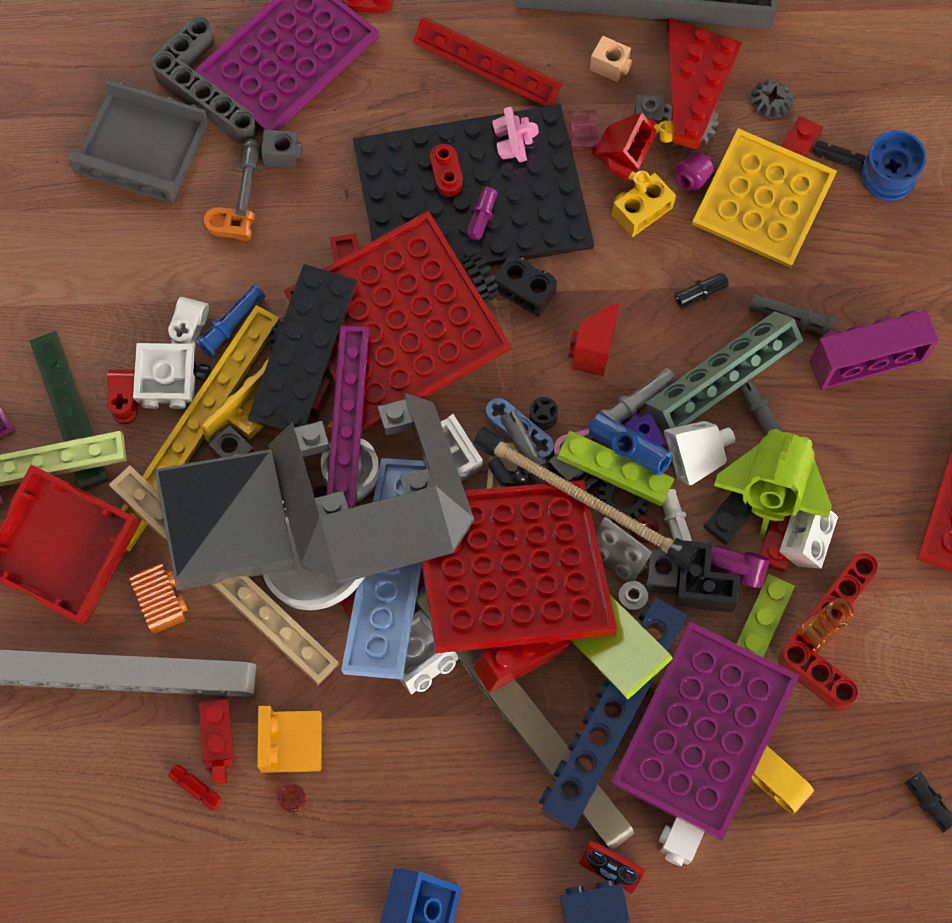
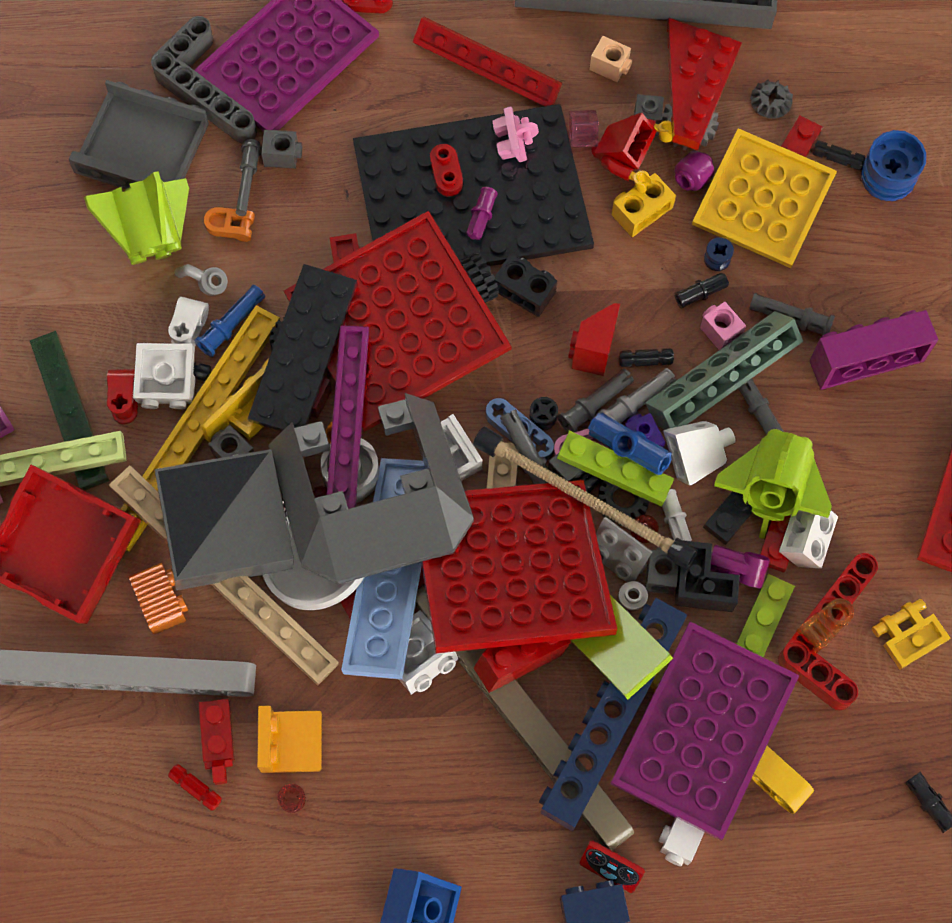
(144, 217): none -> lime brick
(204, 278): none -> light grey plate
(506, 477): black arm -> none
(586, 408): none -> dark grey pin
(646, 357): none -> black axle
(718, 261): none -> dark blue wheel
(718, 335): none -> bright pink brick
(914, 642): none -> yellow plate

